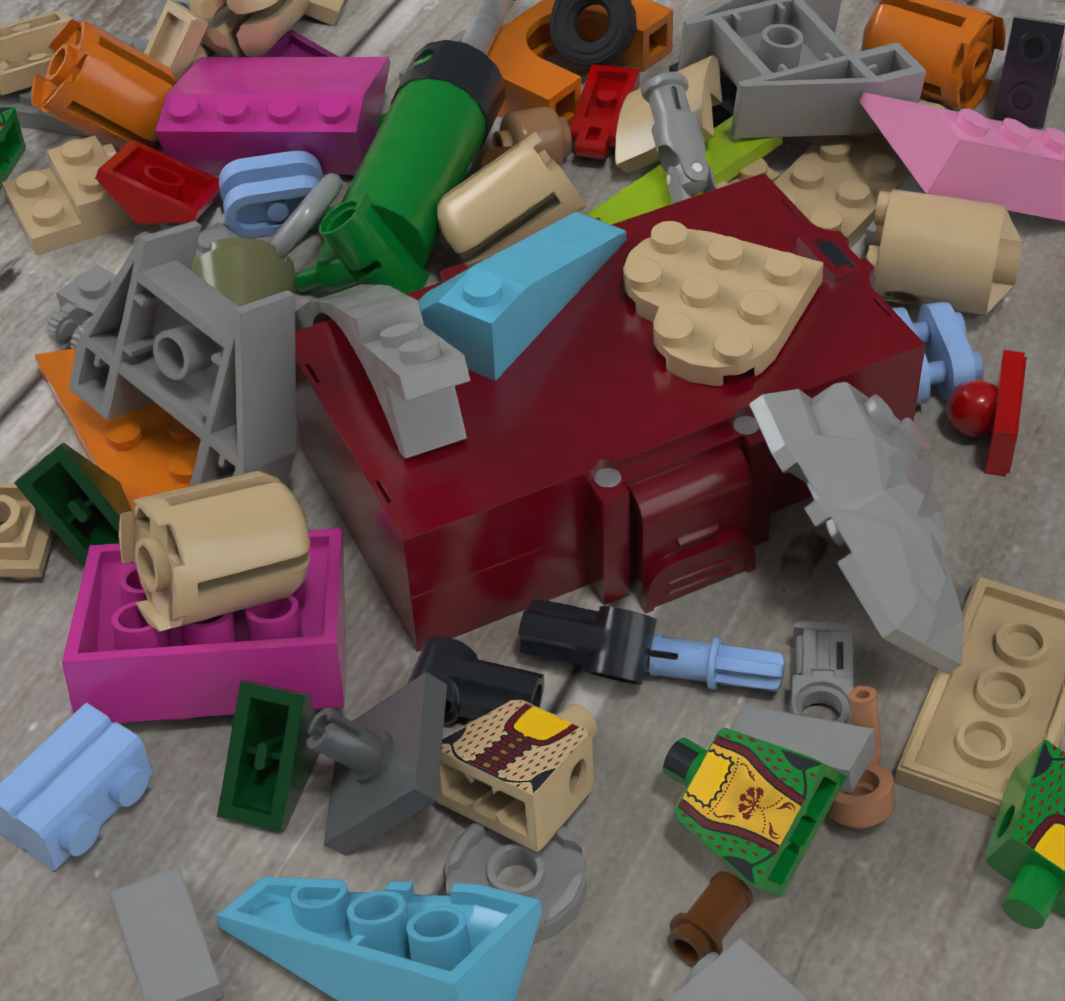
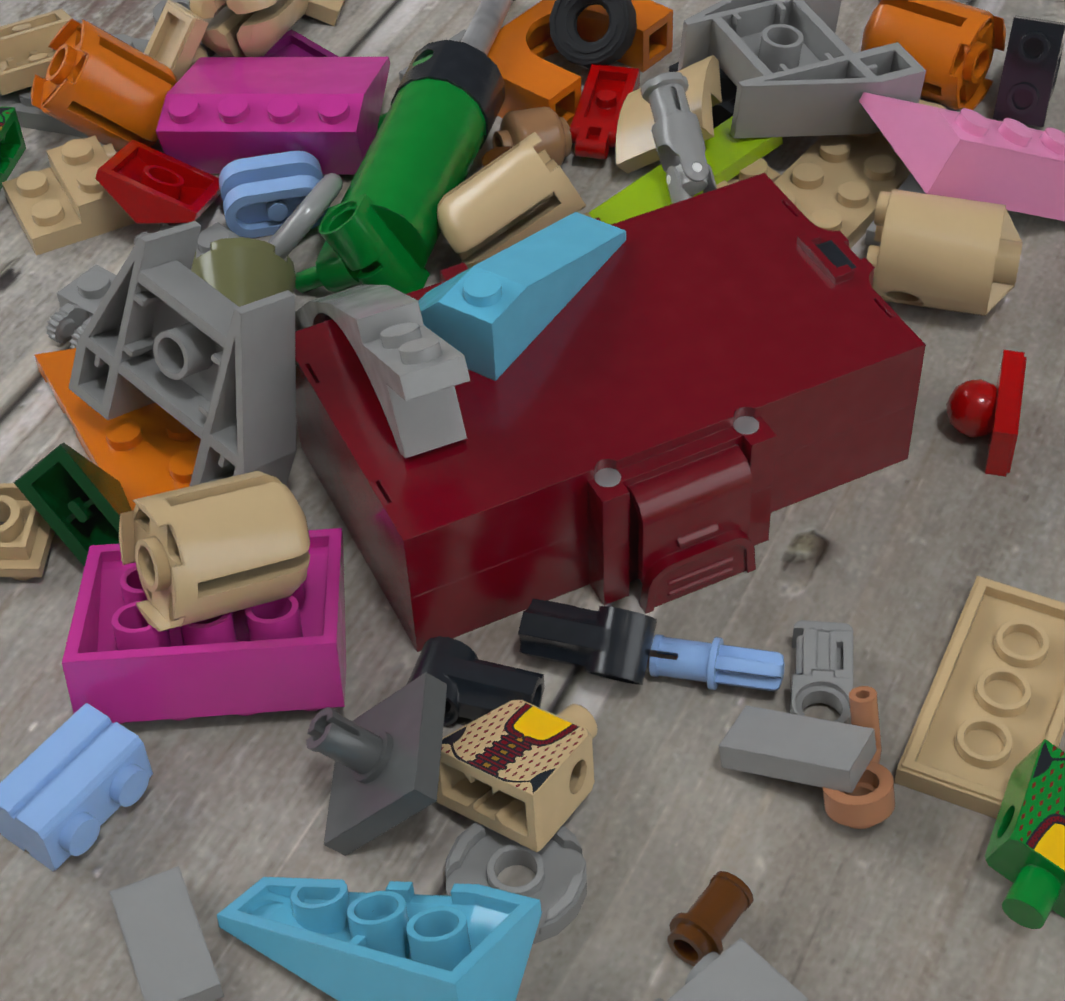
(267, 756): dark green slope -> none
(717, 299): tan plate -> none
(752, 803): torso -> none
(878, 500): light grey wedge -> none
(947, 353): light blue brick -> none

